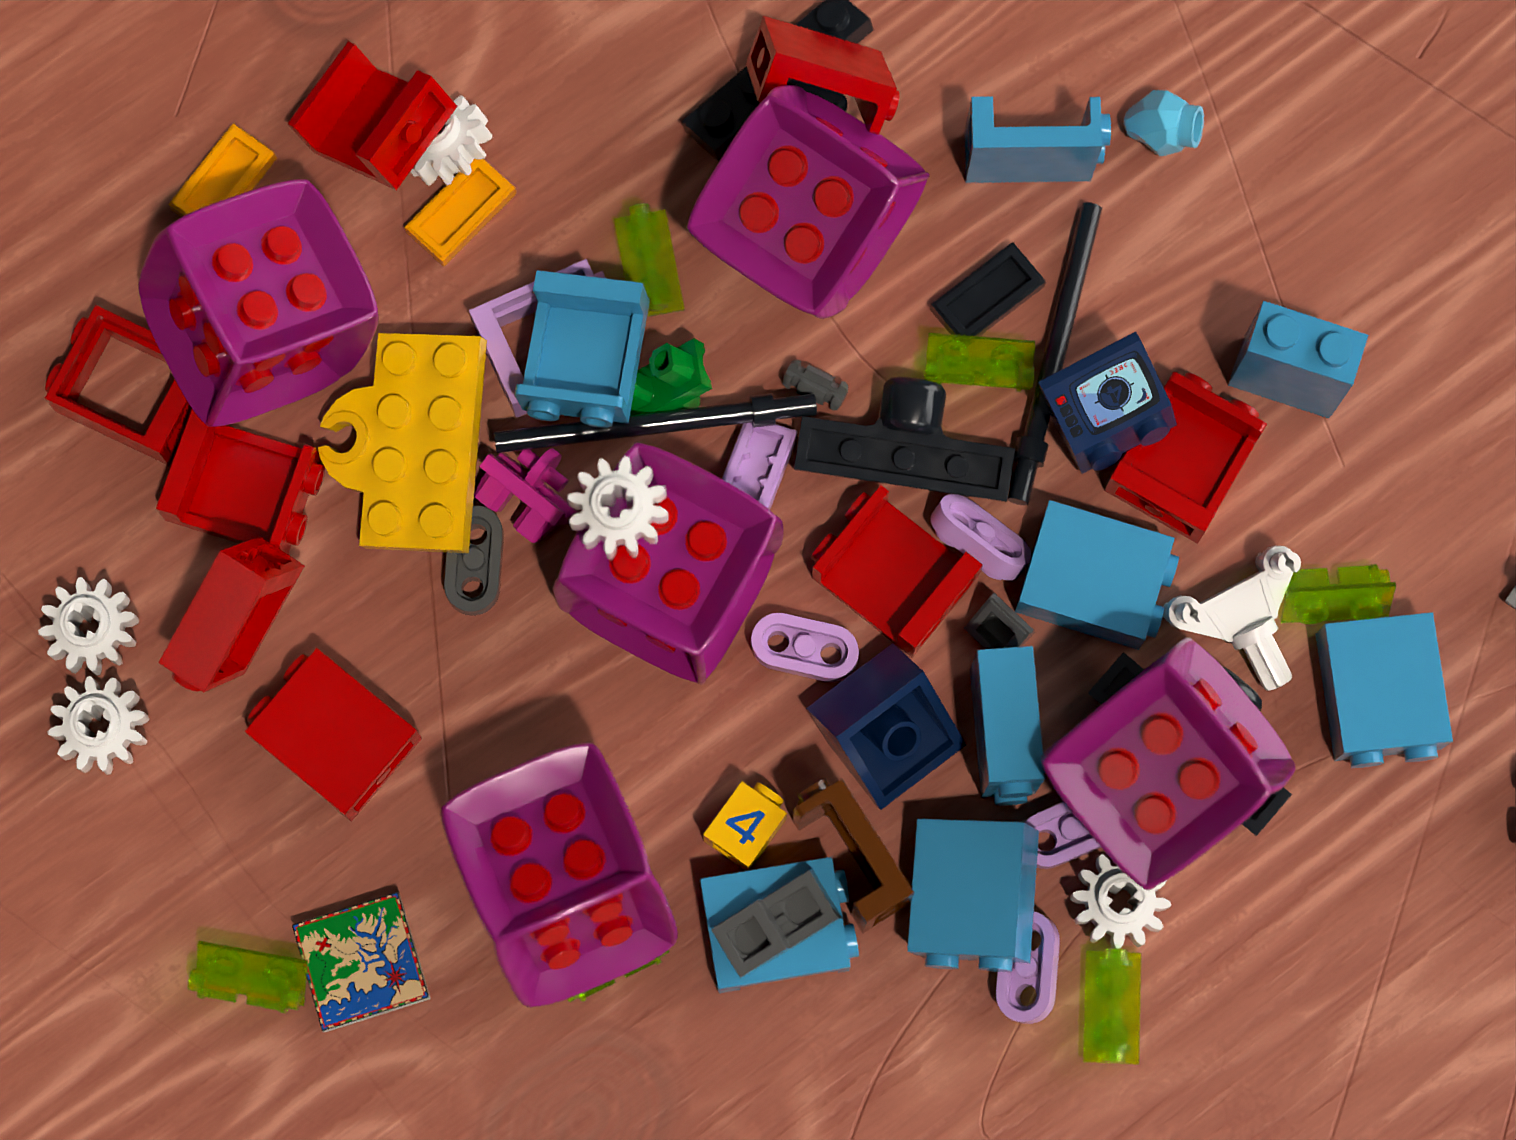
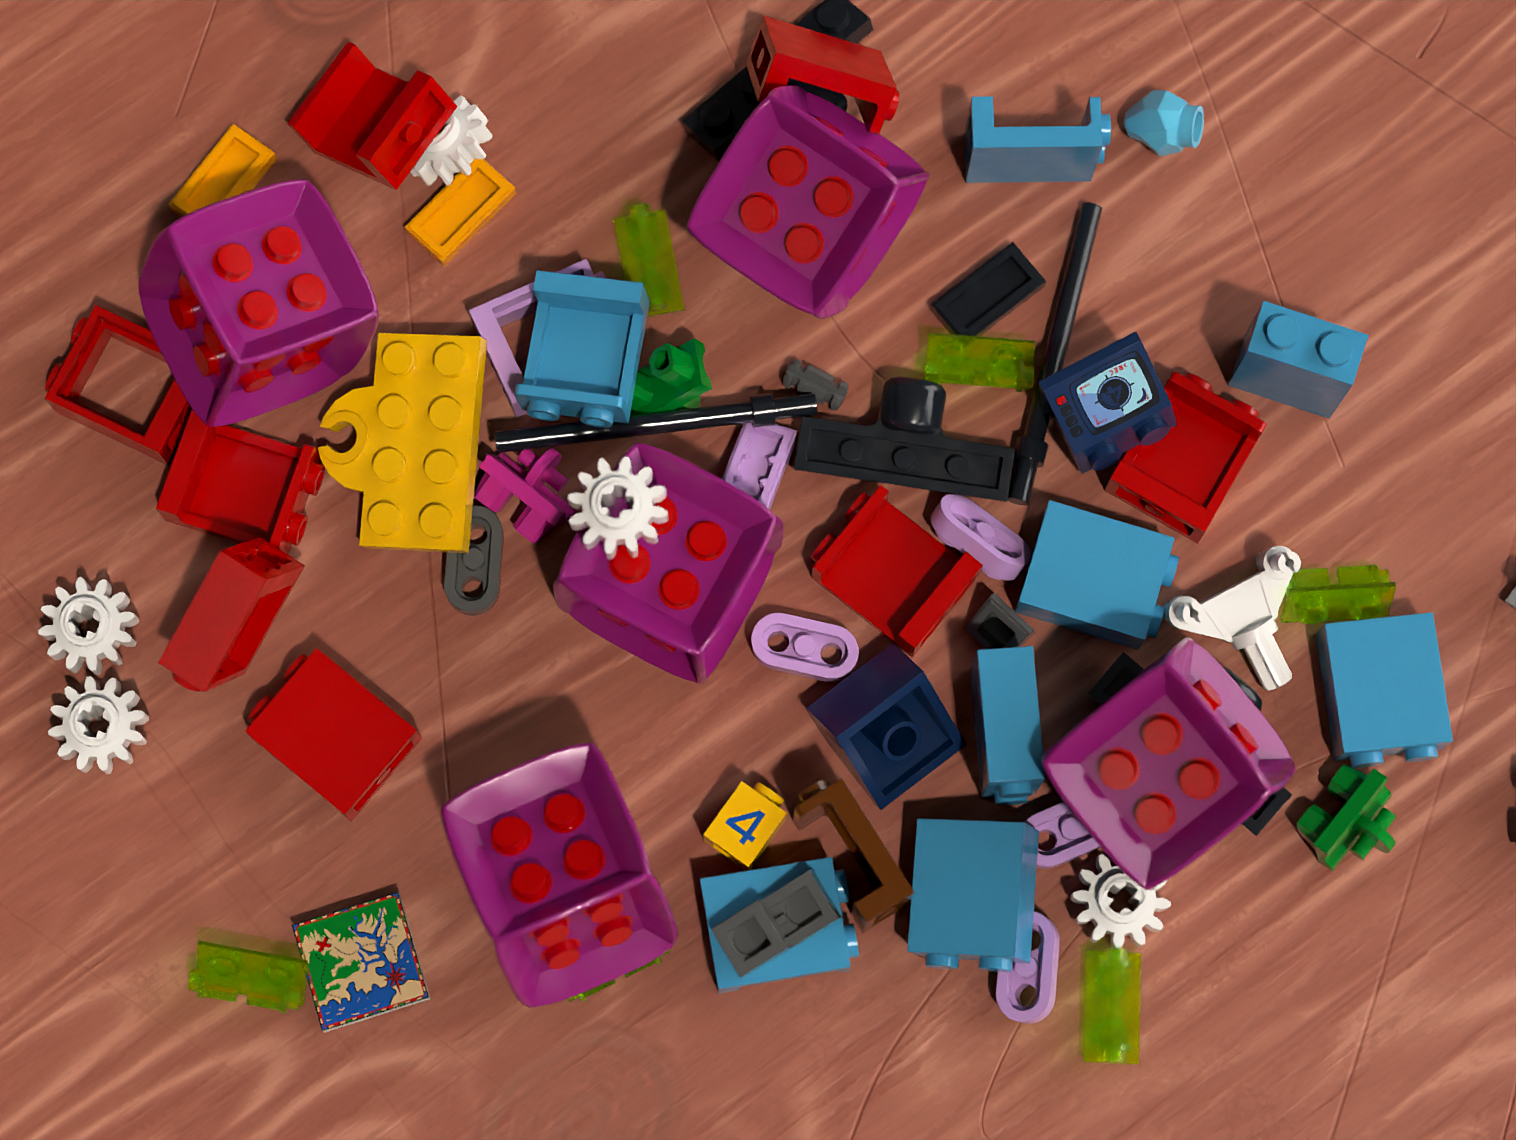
(1355, 823): none -> green hips

